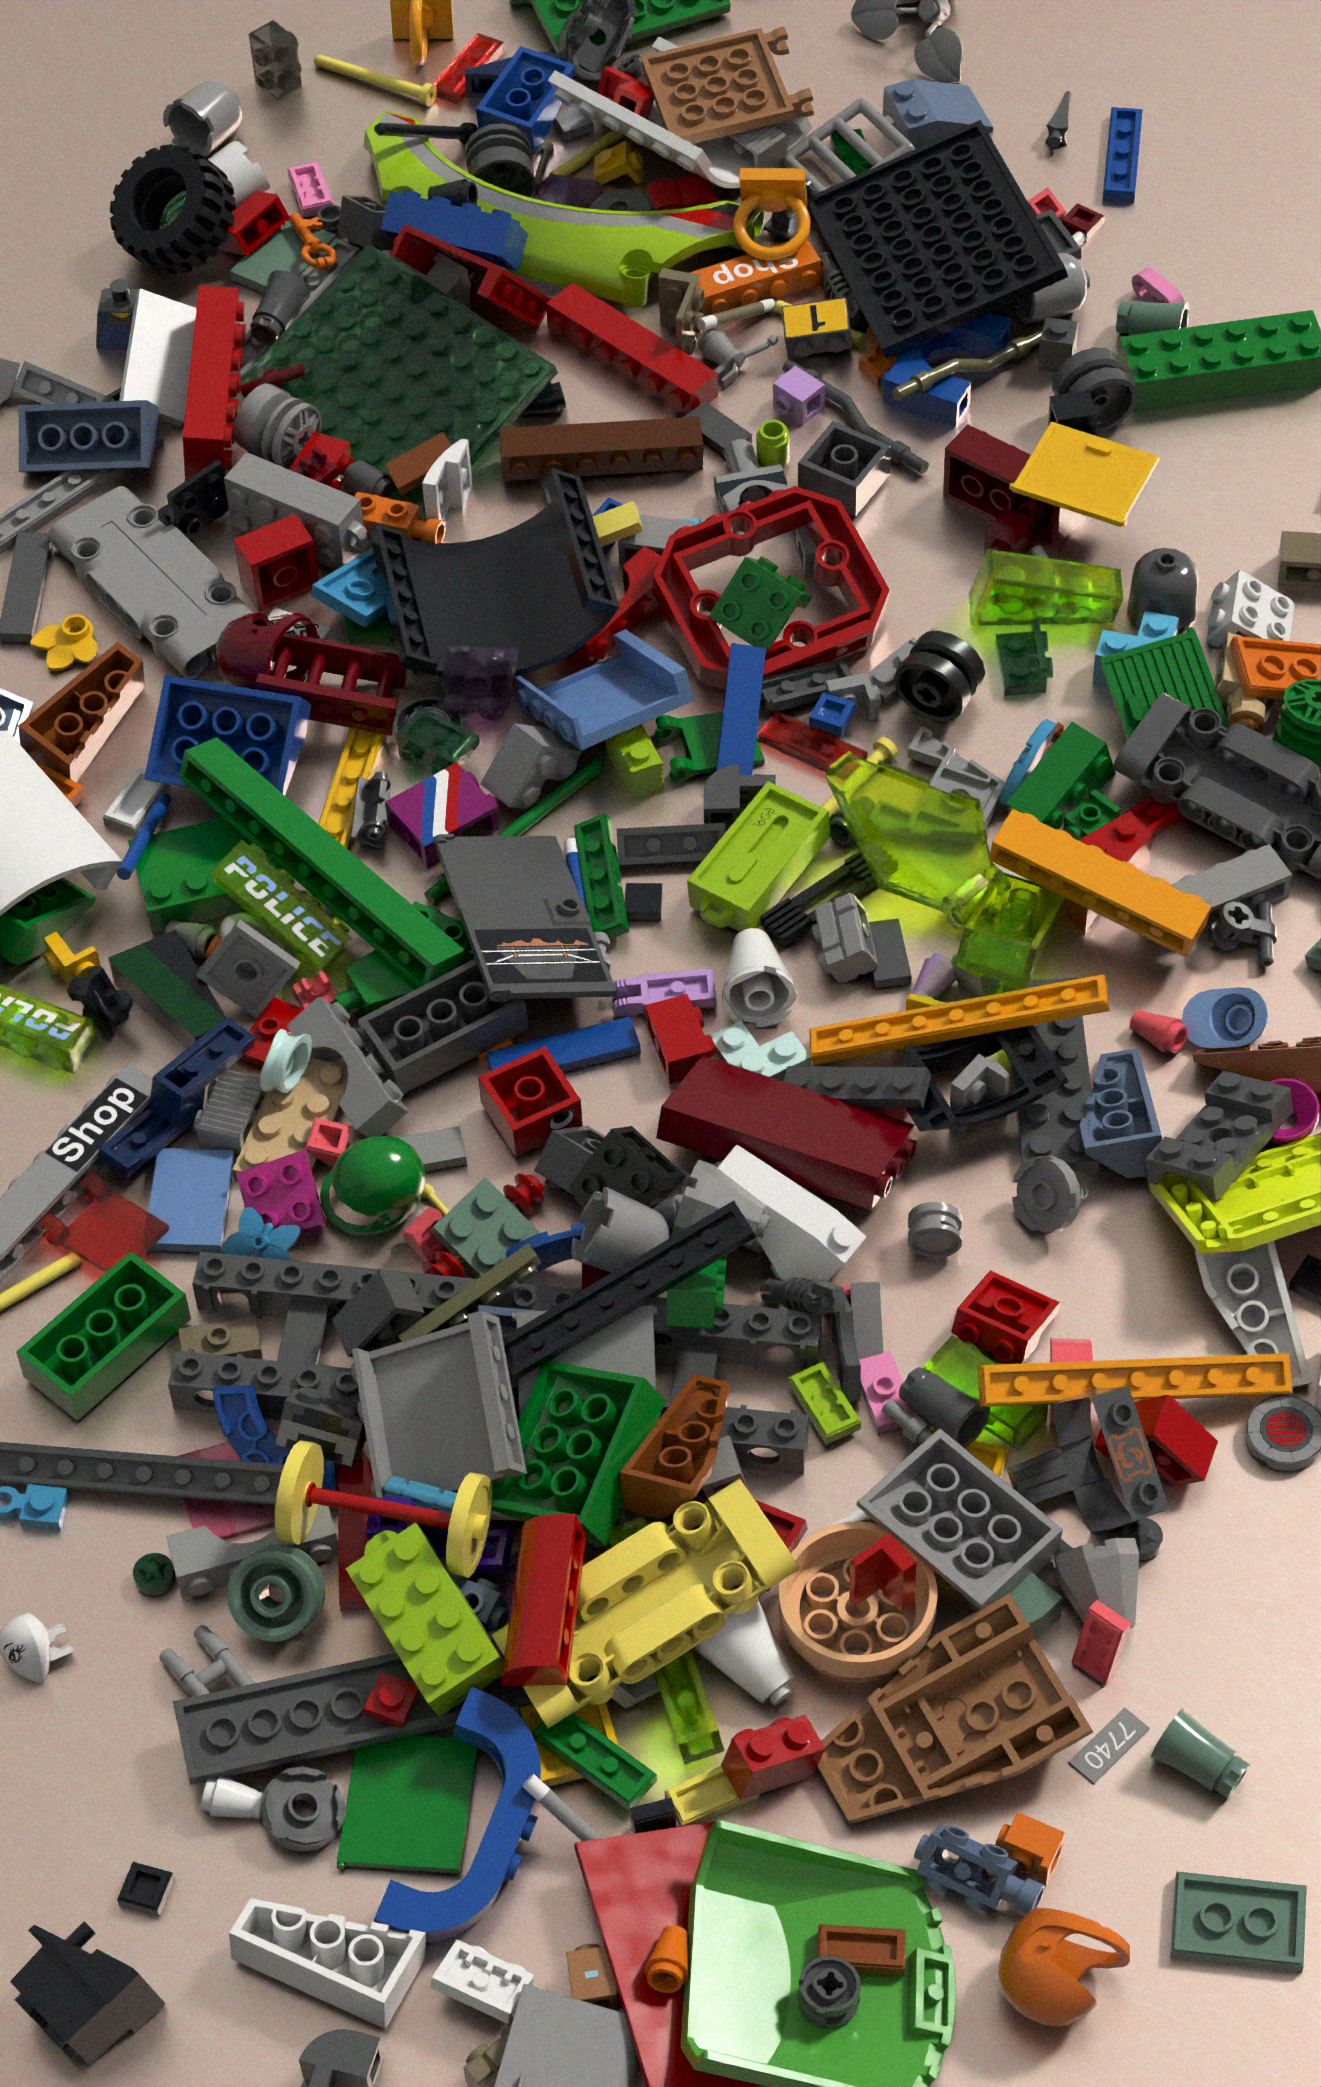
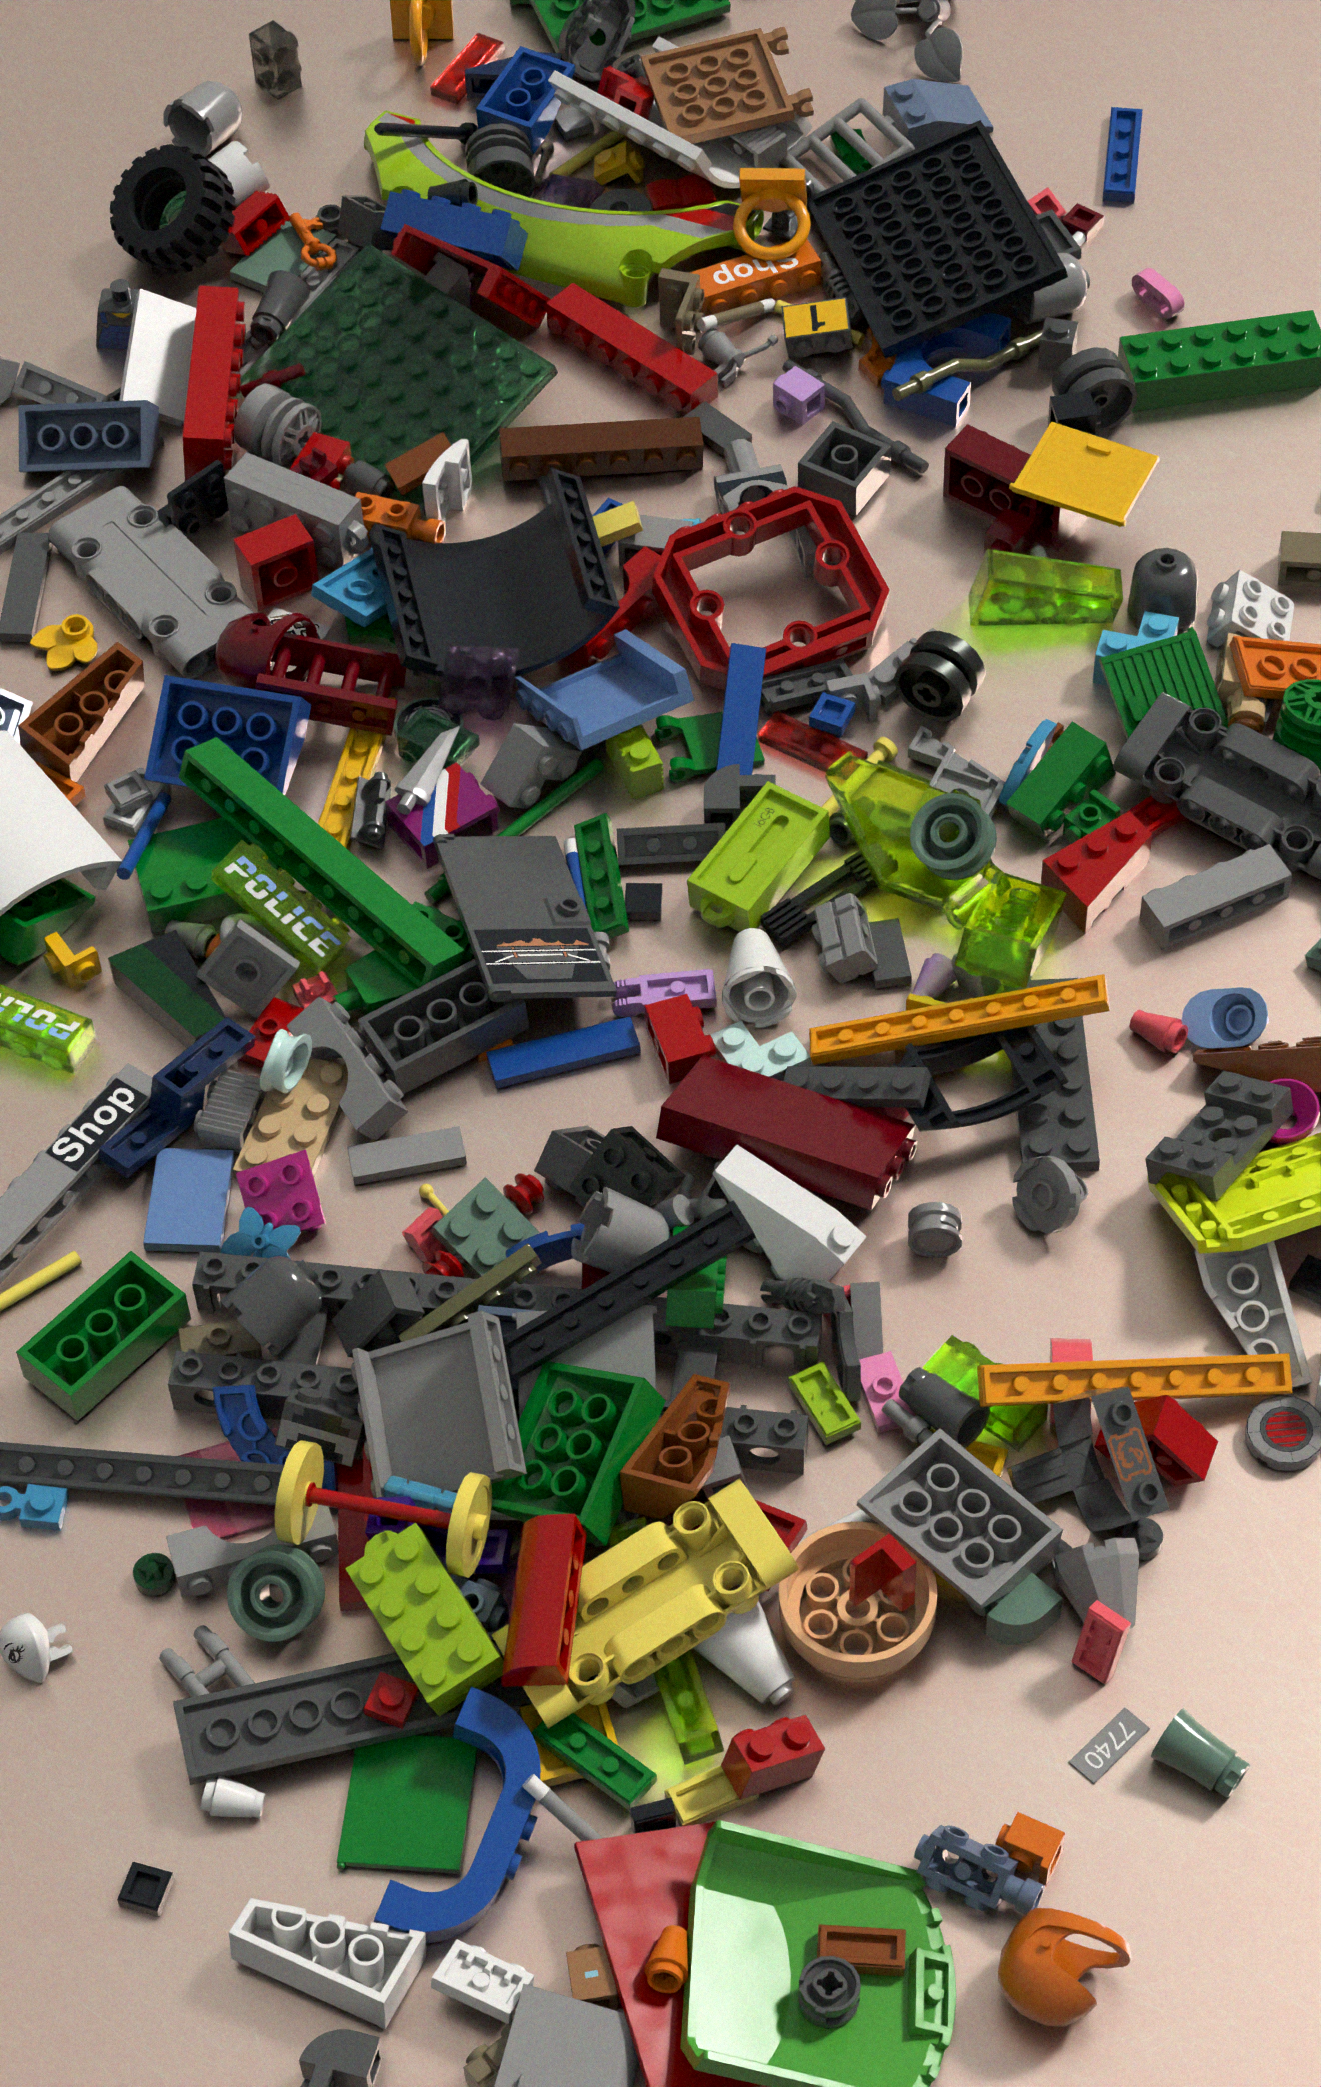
(80, 1996): black piece -> none
(101, 1001): black hips -> none
(106, 1228): clear red flag -> none
(128, 792): none -> light grey tile
(276, 1301): none -> dark grey cylinder
(296, 1831): dark grey tile -> none
(309, 188): bright pink plate -> none
(327, 1140): coral slope -> none
(375, 1179): green piece -> none
(422, 778): none -> light grey bar
(425, 93): light yellow bar -> none
(529, 1100): red brick -> none
(547, 401): black cone -> none
(713, 1190): light grey cone -> none
(759, 602): green bracket -> none
(773, 444): lime brick -> none
(953, 1719): medium nougat wedge -> none
(968, 851): none -> sand green wheel
(977, 1085): light grey bracket -> none
(1004, 1318): red plate -> none
(1023, 661): clear green bracket -> none
(1058, 124): dark grey piece -> none
(1100, 882): light orange brick -> none
(1120, 1115): sand blue wedge -> none
(1151, 317): sand green plant -> none
(1238, 1922): sand green tile -> none
(1246, 929): dark grey piece -> none

